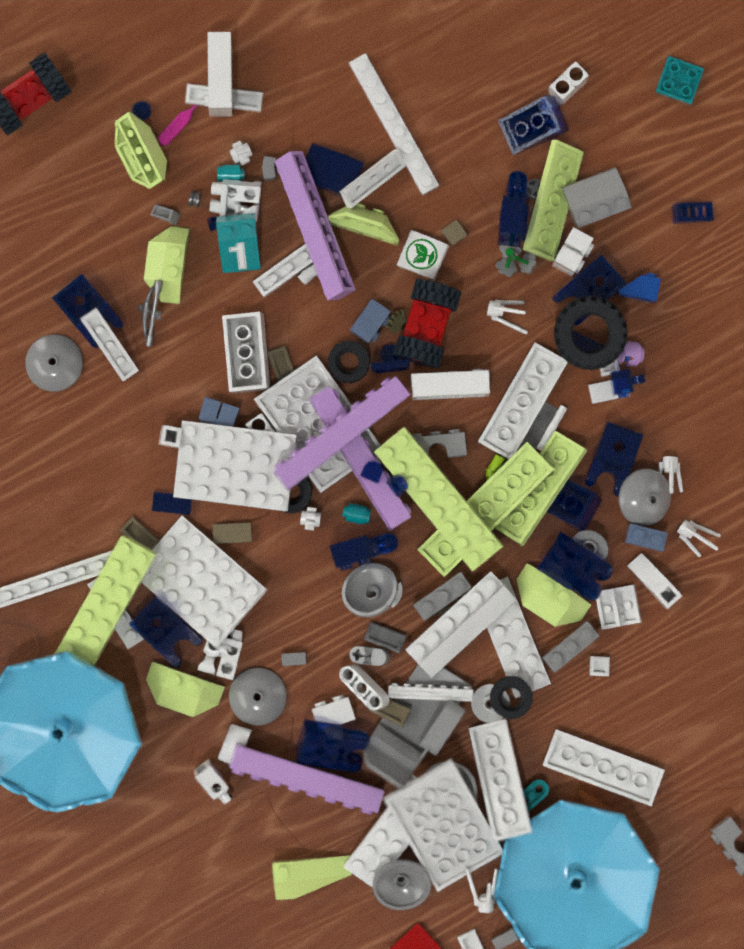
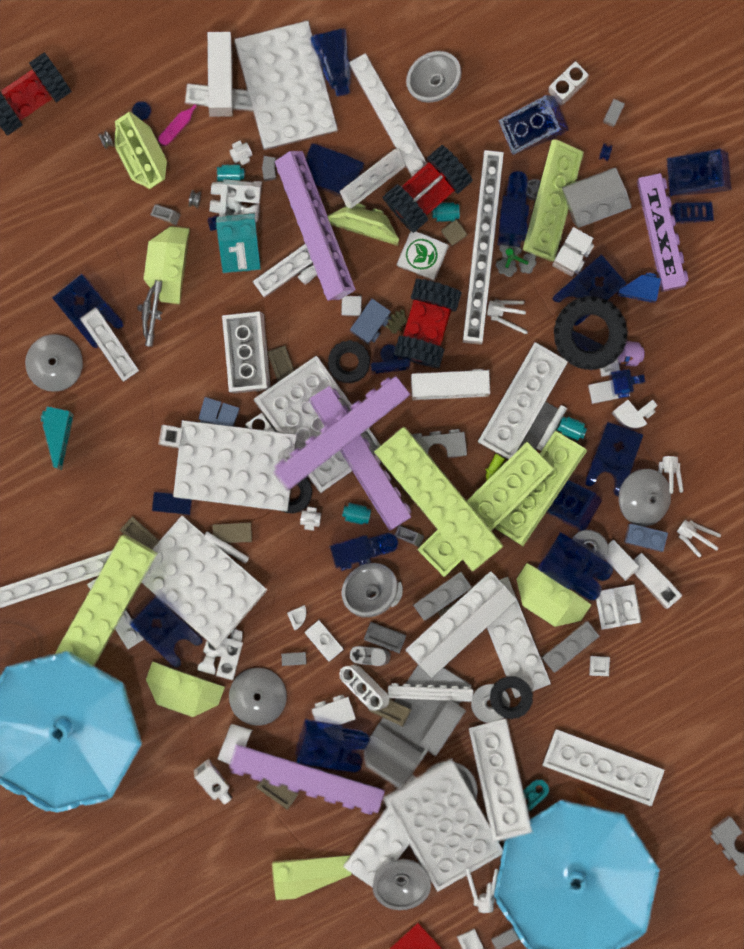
(57, 429): none -> teal slope
(106, 140): none -> flat silver bush
(226, 547): none -> white piece
(279, 794): none -> dark tan tile
(285, 85): none -> white plate
(297, 617): none -> white tile
(323, 640): none -> white plate
(333, 56): none -> clear blue piece
(351, 306): none -> white tile
(372, 471): clear blue tile -> none
(397, 485): clear blue tile -> none
(409, 536): none -> light grey piece
(427, 188): none -> plate
(433, 76): none -> light grey dish
(446, 212): none -> teal brick
(483, 247): none -> white brick
(572, 428): none -> teal brick
(605, 152): none -> clear blue bush
(613, 113): none -> light grey piece
(620, 561): none -> white tile
(630, 417): none -> white brick
(661, 232): none -> lavender brick
(679, 80): teal tile -> none
(699, 173): none -> clear blue slope

